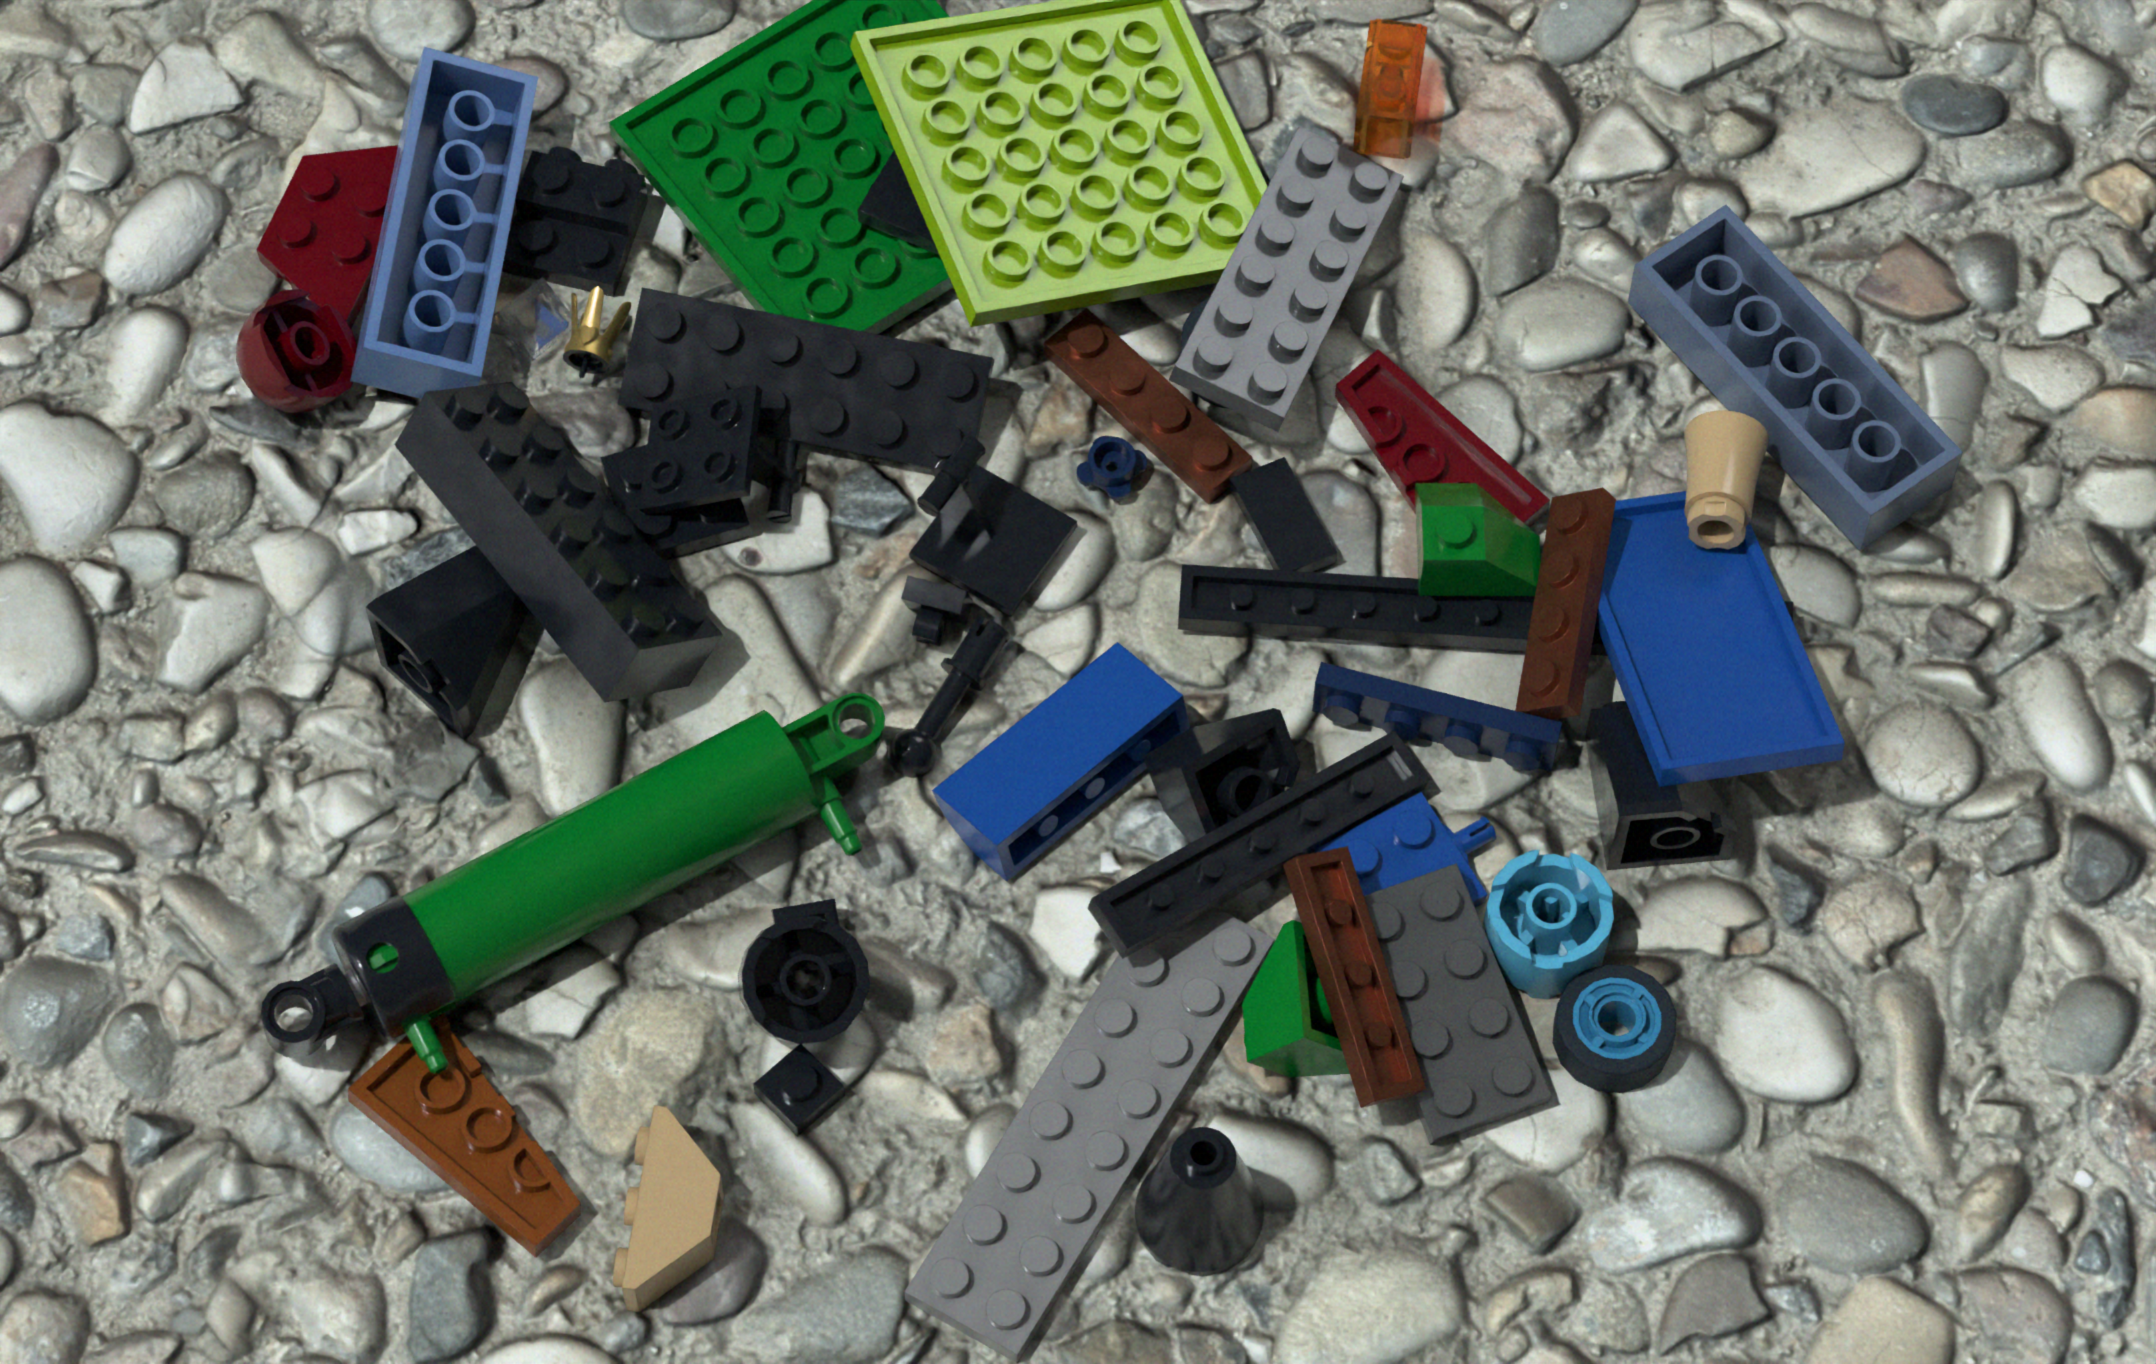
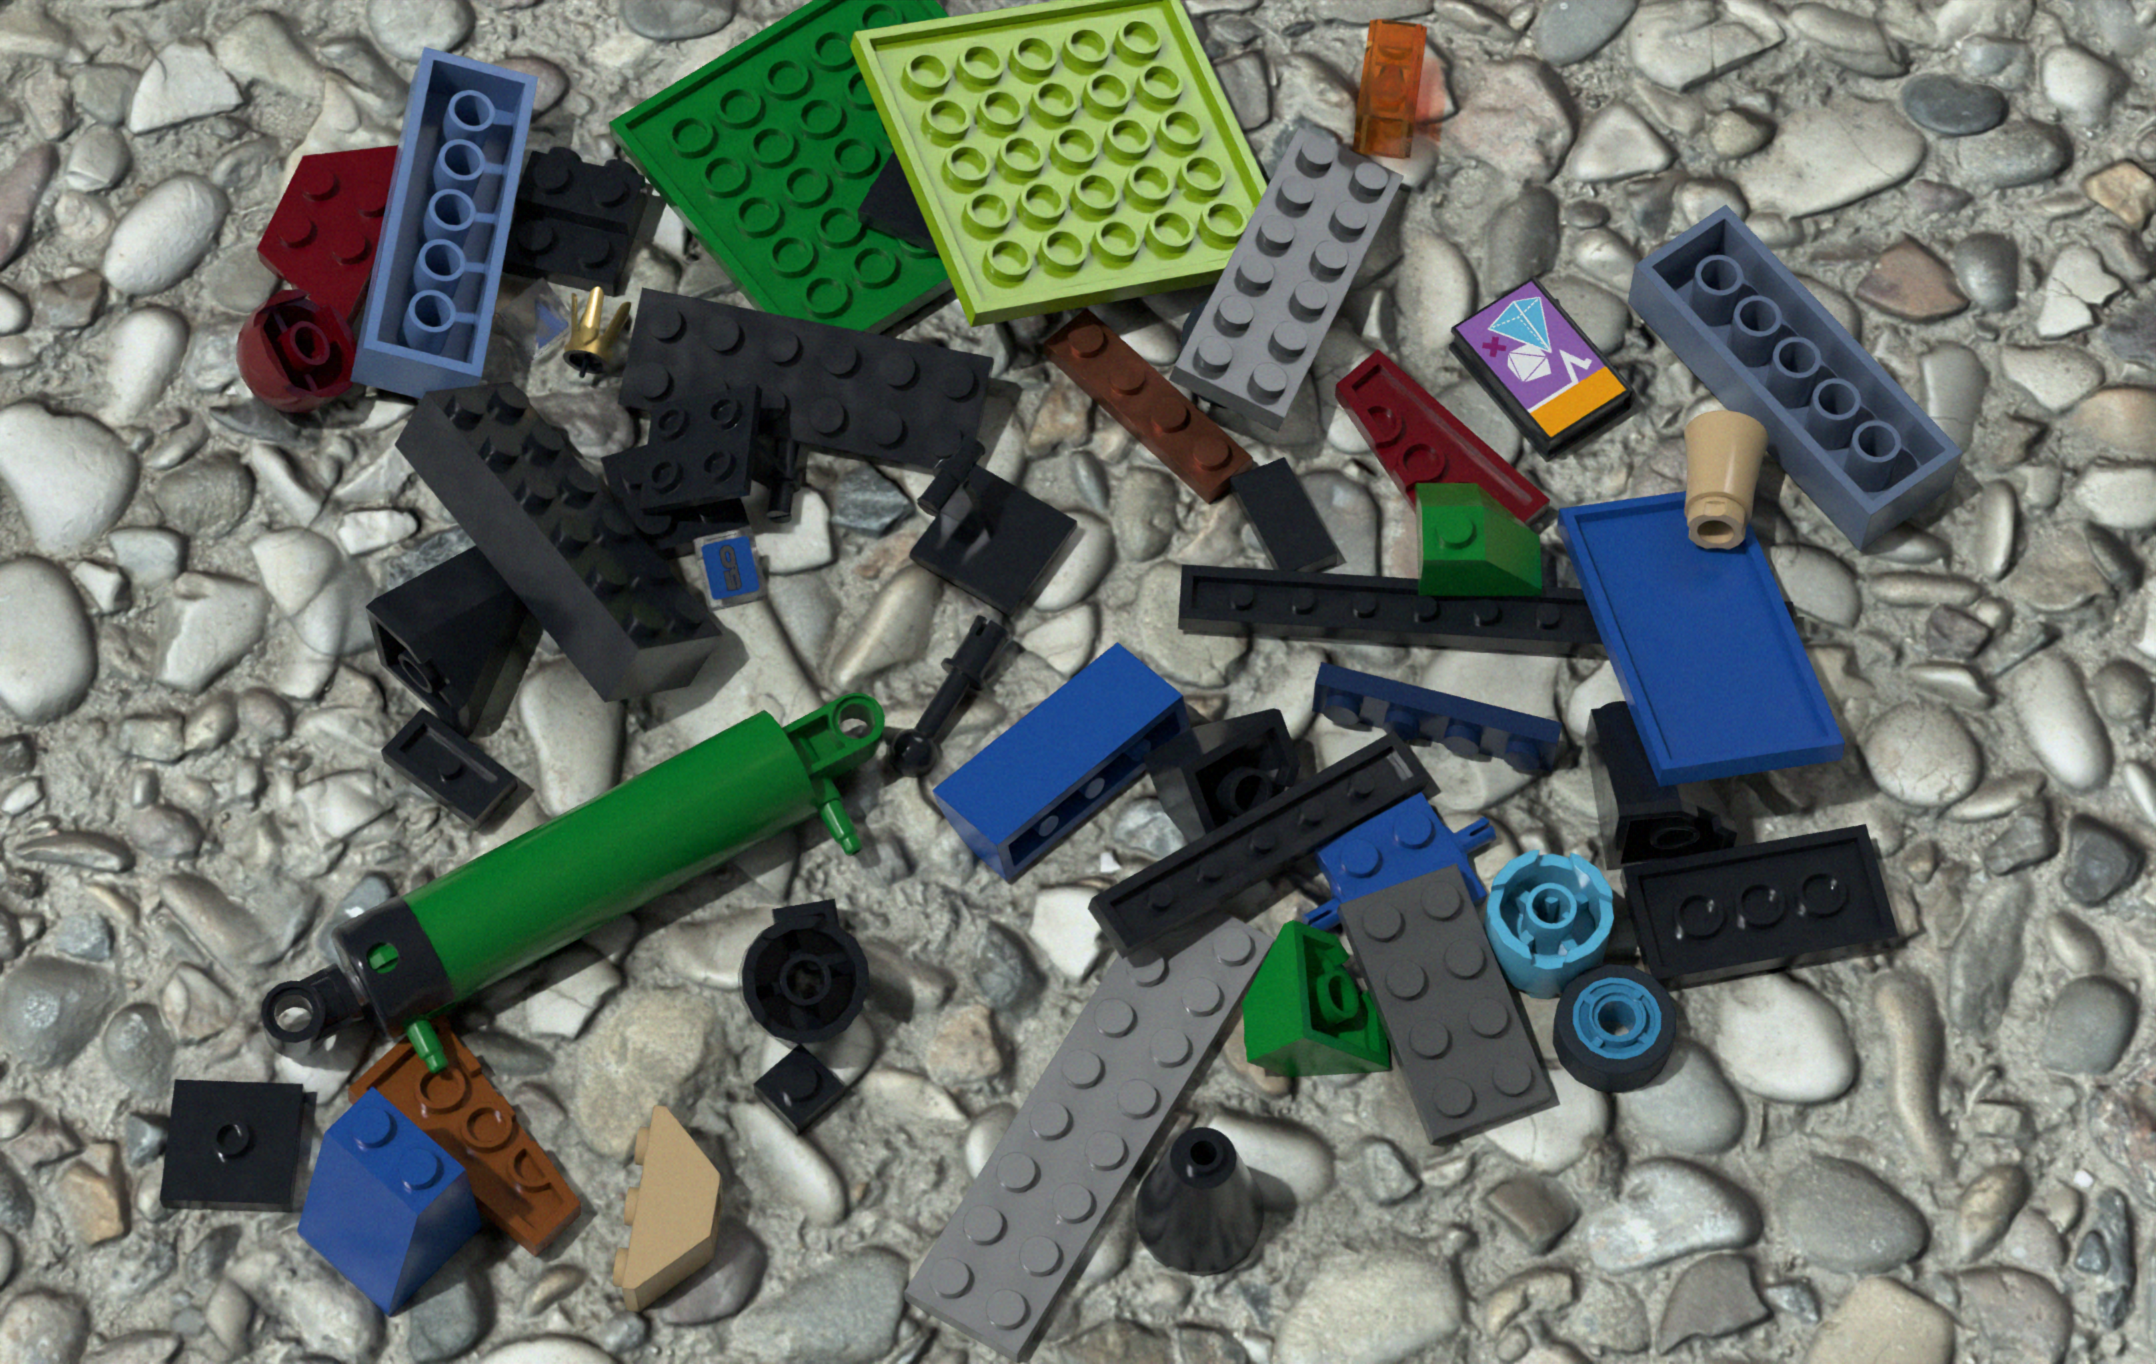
(233, 1145): none -> black plate
(386, 1203): none -> blue slope
(449, 769): none -> black plate
(729, 569): none -> slope
(934, 606): black tile -> none
(1112, 451): dark blue plate -> none
(1354, 976): copper plate -> none
(1541, 369): none -> piece
(1566, 604): copper plate -> none
(1759, 906): none -> black plate

